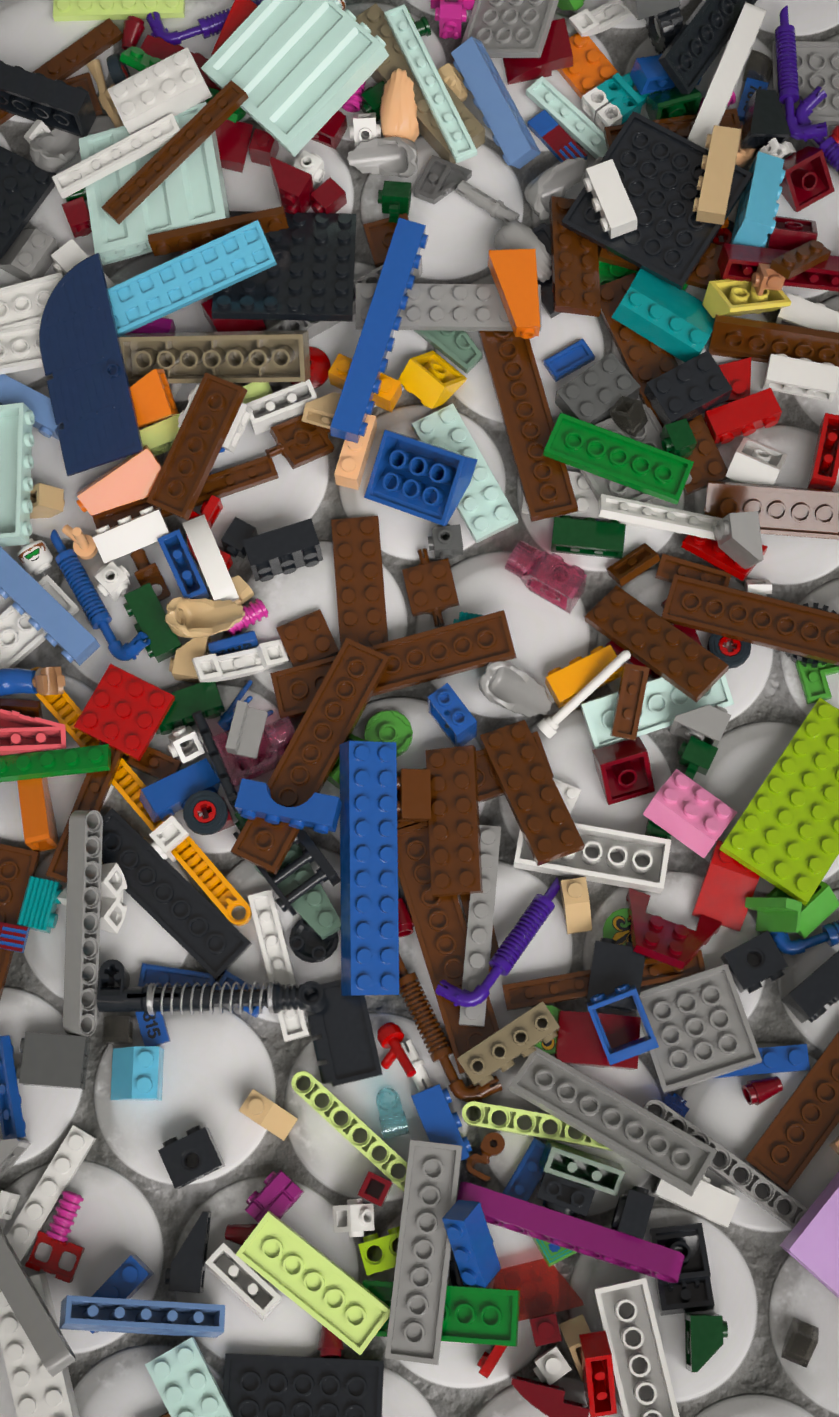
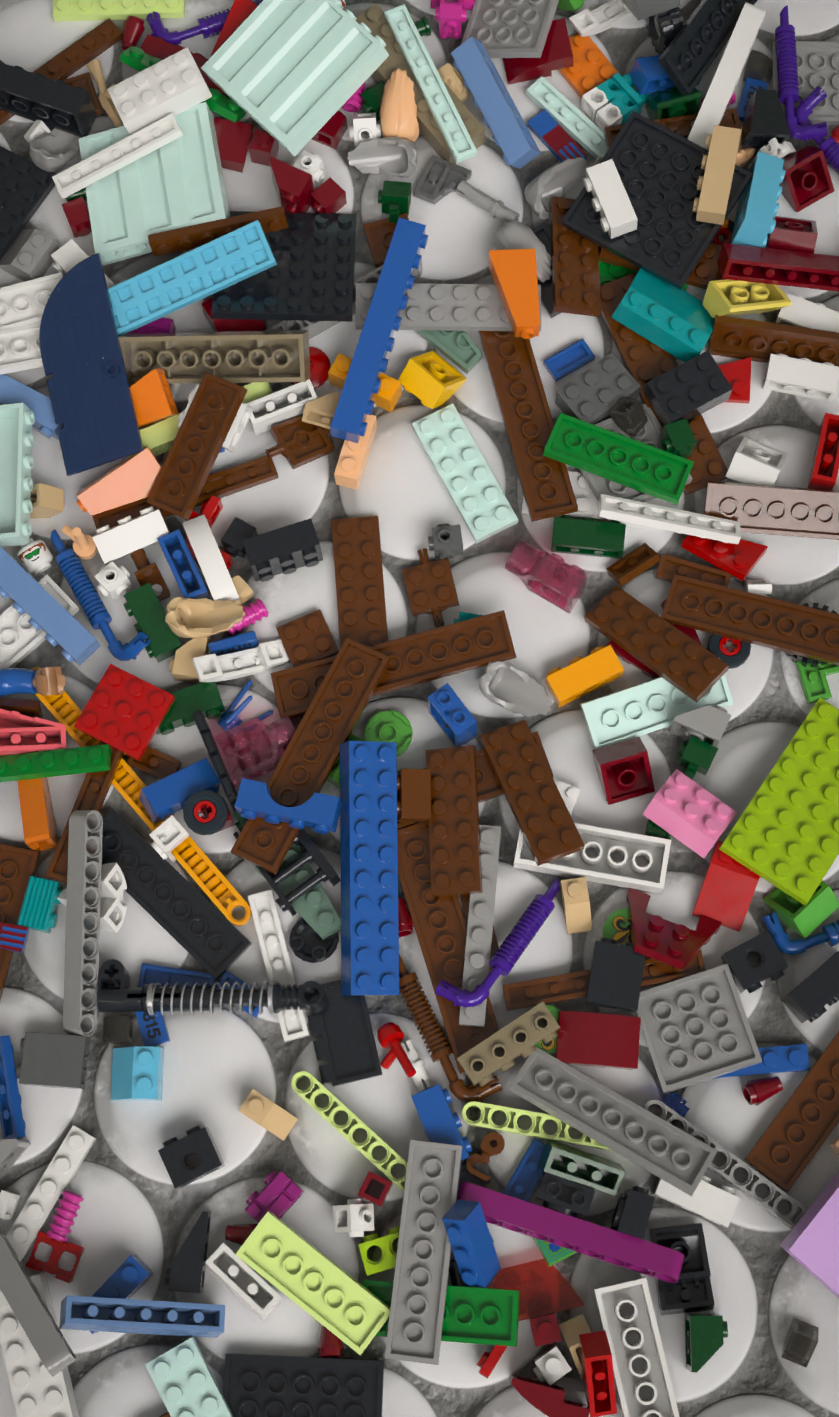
(117, 69): black bush -> none
(175, 152): reddish brown plate -> none
(189, 751): white brick -> none
(246, 730): light grey panel -> none
(392, 1118): clear light blue piece -> none
(419, 477): blue slope -> none
(549, 725): white piece -> none
(629, 701): reddish brown plate -> none
(631, 1048): blue window -> none
(740, 538): light grey slope -> none
(743, 416): red brick -> none
(766, 279): nougat bracket -> none
(776, 913): bright green panel -> none
(800, 259): reddish brown plate -> none

